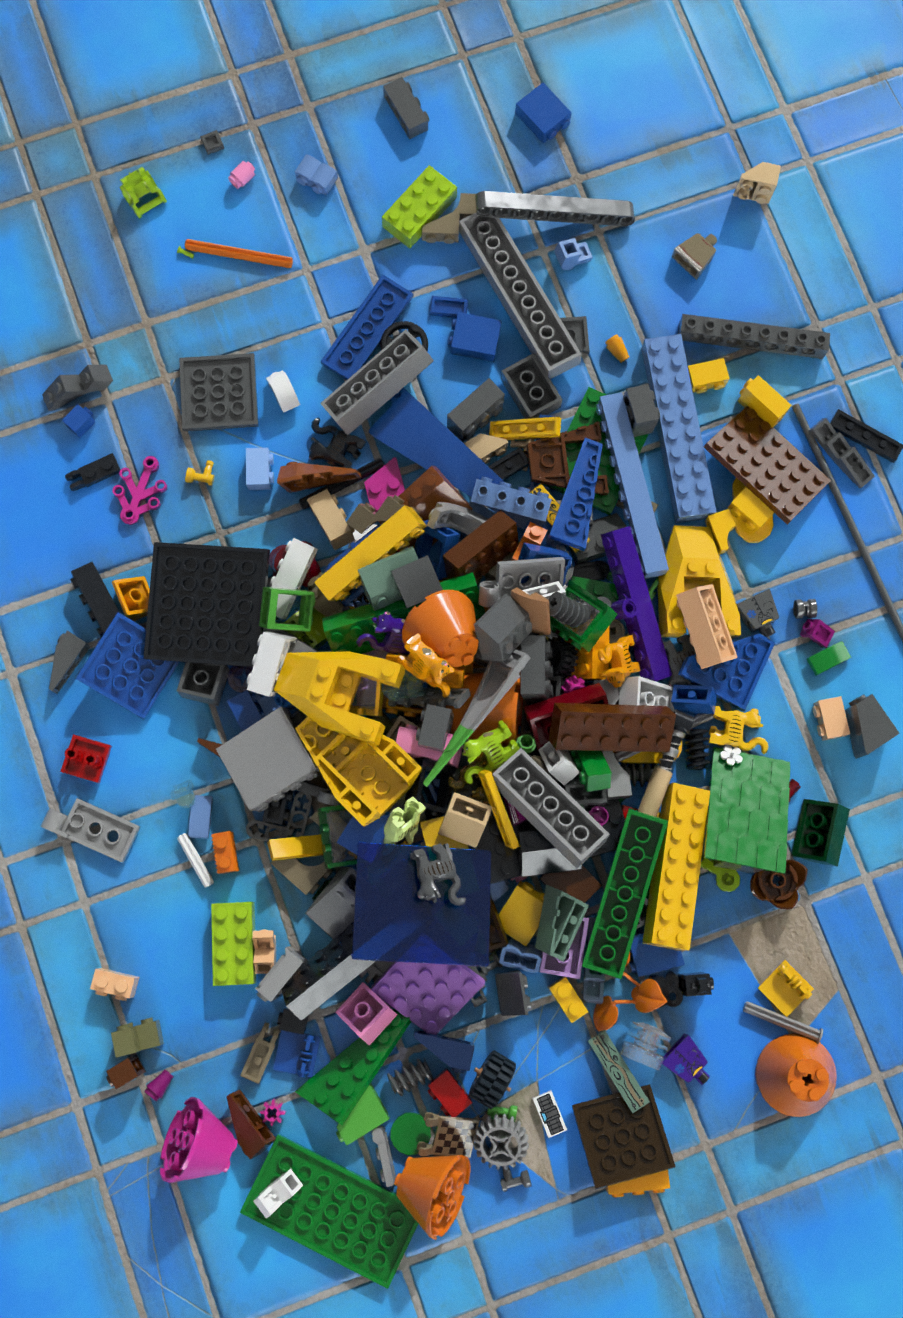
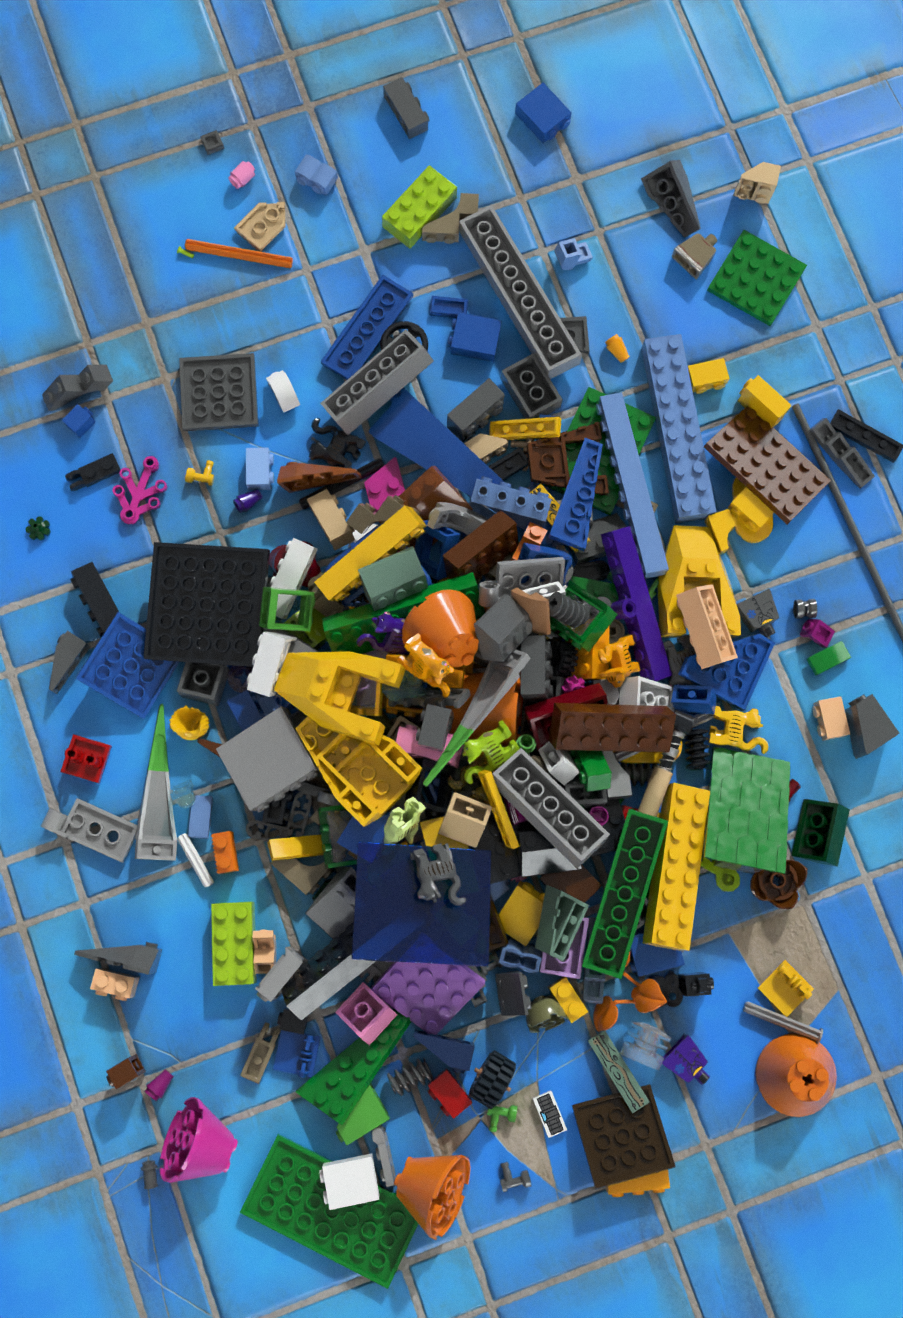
(38, 528): none -> dark green plant
(132, 1039): olive brick -> none
(133, 596): light orange slope -> none
(134, 958): none -> dark grey wedge
(137, 185): lime piece -> none
(149, 1174): none -> dark grey pin
(156, 825): none -> light grey plate
(189, 723): none -> yellow hair
(246, 501): none -> dark purple cone
(250, 1130): reddish brown slope -> none
(262, 224): none -> tan tile
(272, 1118): dark pink gear -> none
(277, 1193): white brick -> none
(349, 1181): none -> white brick
(408, 1131): green tile -> none
(416, 581): dark grey tile -> none
(451, 1136): dark tan flag -> none
(501, 1130): light grey gear -> none
(545, 1014): none -> olive cylinder
(554, 208): beam -> none
(641, 409): dark grey brick -> none
(672, 192): none -> dark grey wedge
(732, 756): white plant -> none
(754, 336): dark grey brick -> none
(756, 277): none -> green plate

